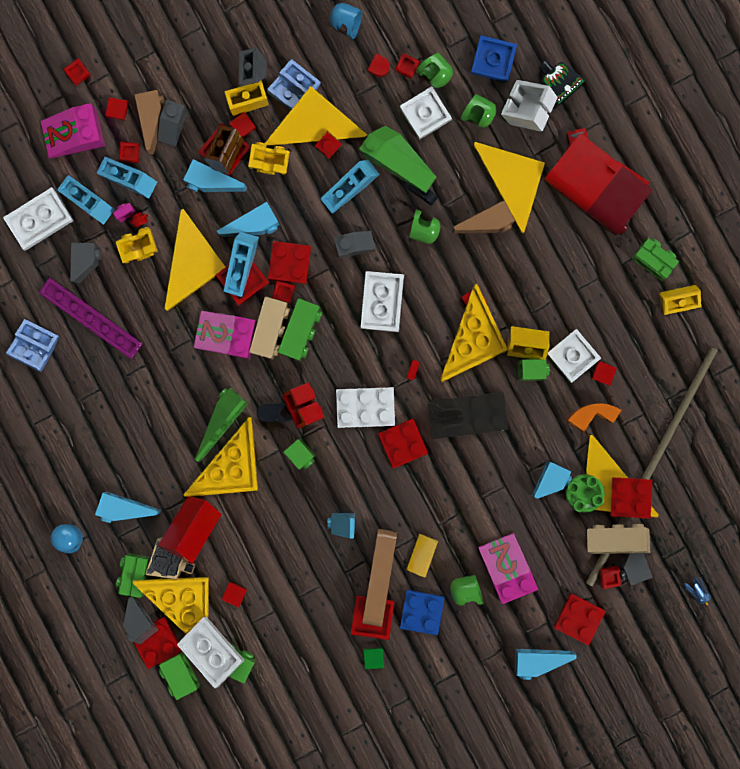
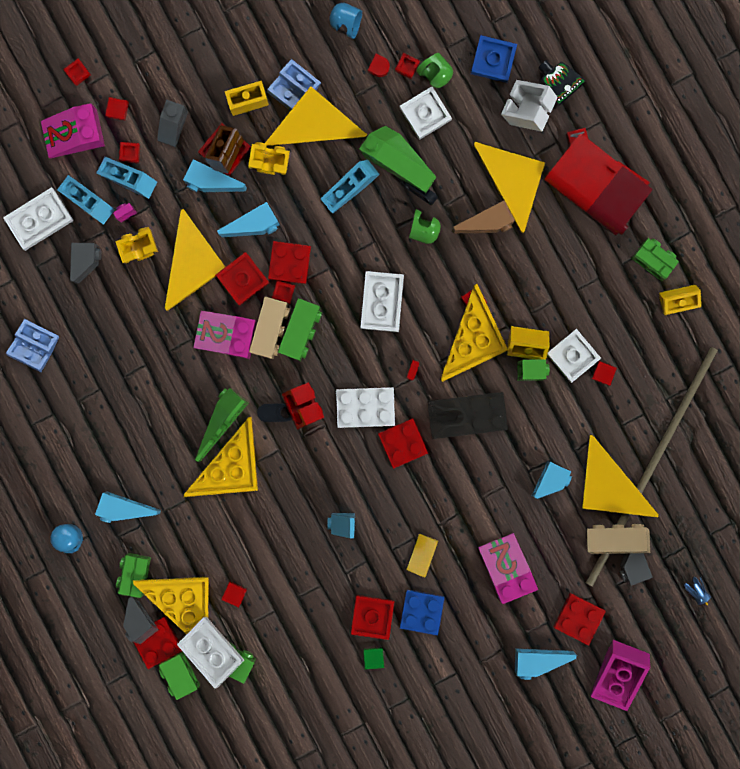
(90, 318): magenta tile -> none
(139, 219): red plate -> none
(150, 107): medium nougat slope -> none
(167, 564): torso -> none
(190, 529): red slope -> none
(240, 263): medium azure slope -> none
(243, 125): red tile -> none
(251, 67): dark grey slope -> none
(300, 454): bright green brick -> none
(328, 144): red plate -> none
(354, 244): dark grey slope -> none
(379, 577): medium nougat beam -> none
(466, 590): bright green helmet -> none
(479, 111): bright green helmet -> none
(583, 416): orange brick -> none
(585, 493): bright green dish -> none
(610, 577): red tile -> none
(621, 675): none -> dark pink slope
(631, 497): red plate -> none

